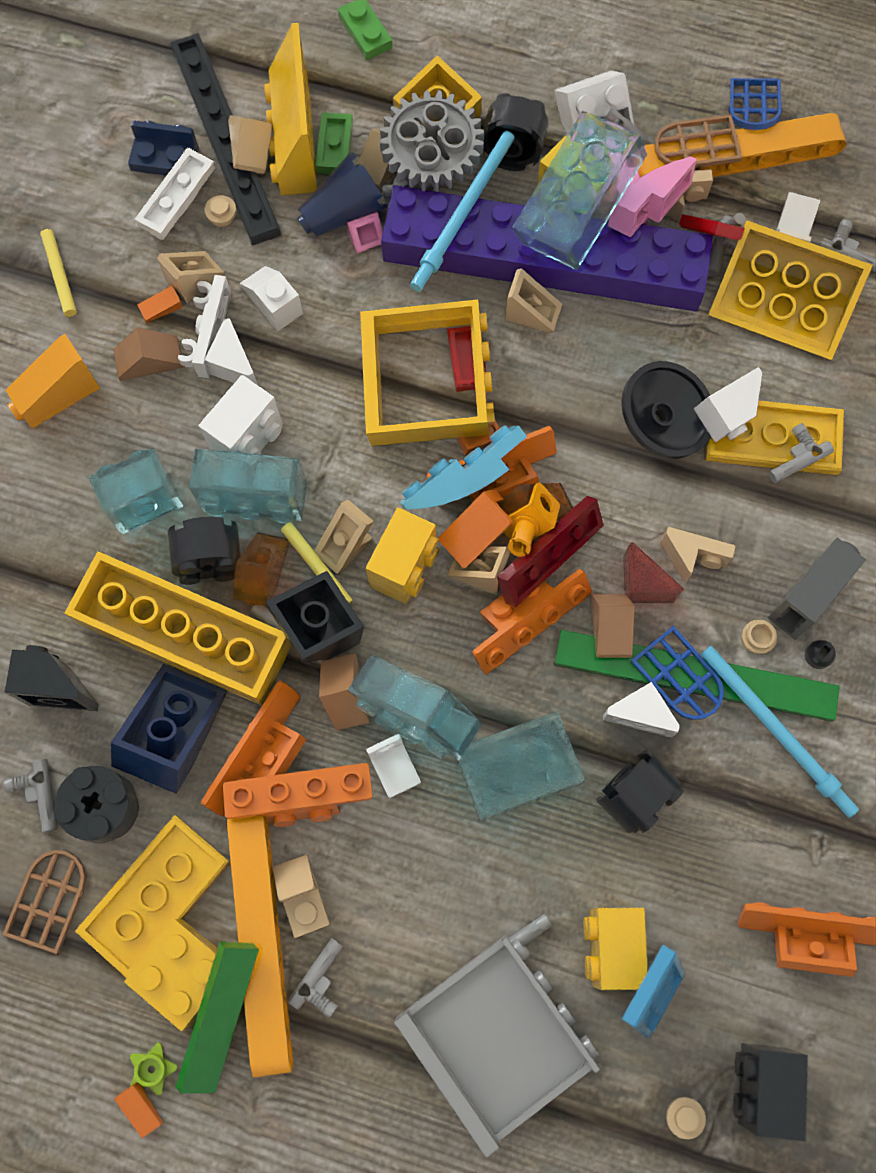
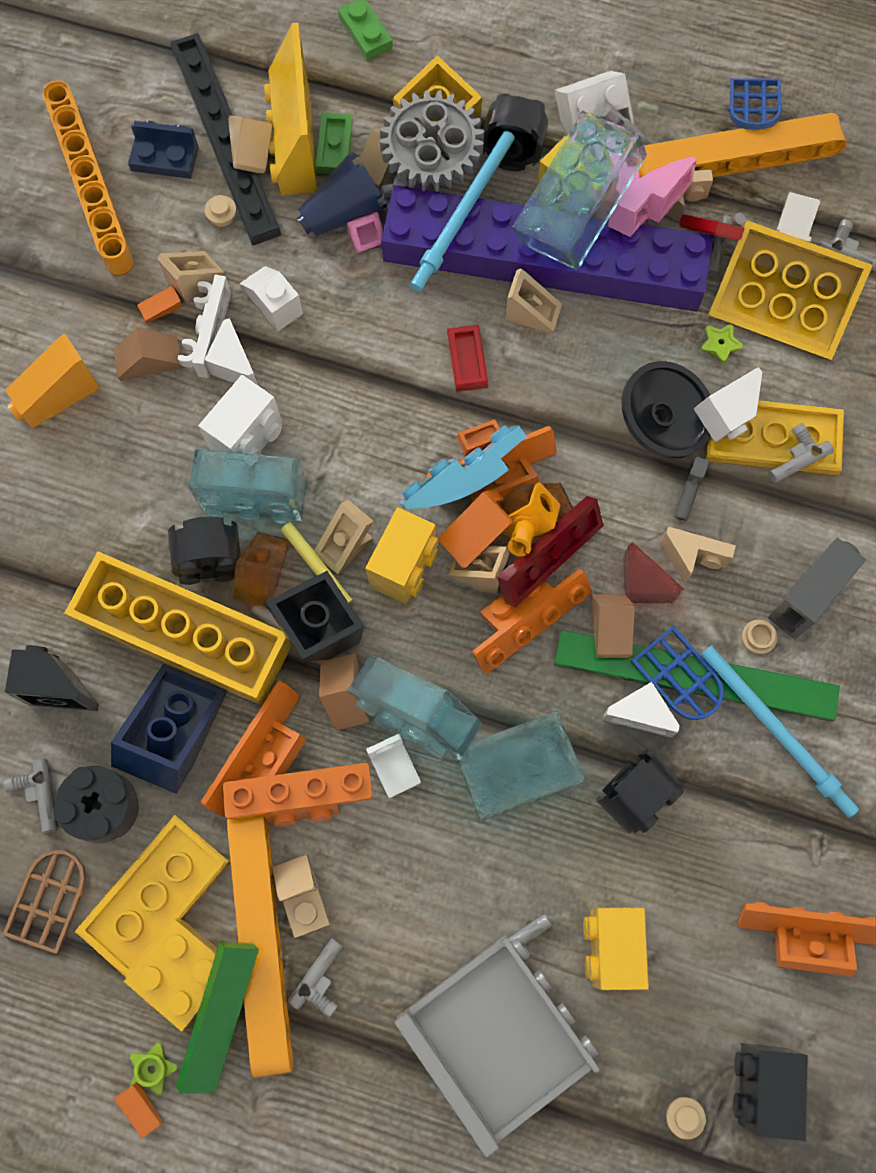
(58, 273): light yellow bar -> none
(88, 178): none -> light orange beam
(135, 490): clear light blue brick -> none
(175, 193): white plate -> none
(414, 319): yellow window -> none
(655, 993): dark azure tile -> none
(663, 157): medium nougat window -> none
(691, 488): none -> dark grey bar
(717, 350): none -> lime plate
(814, 648): black hinge -> none

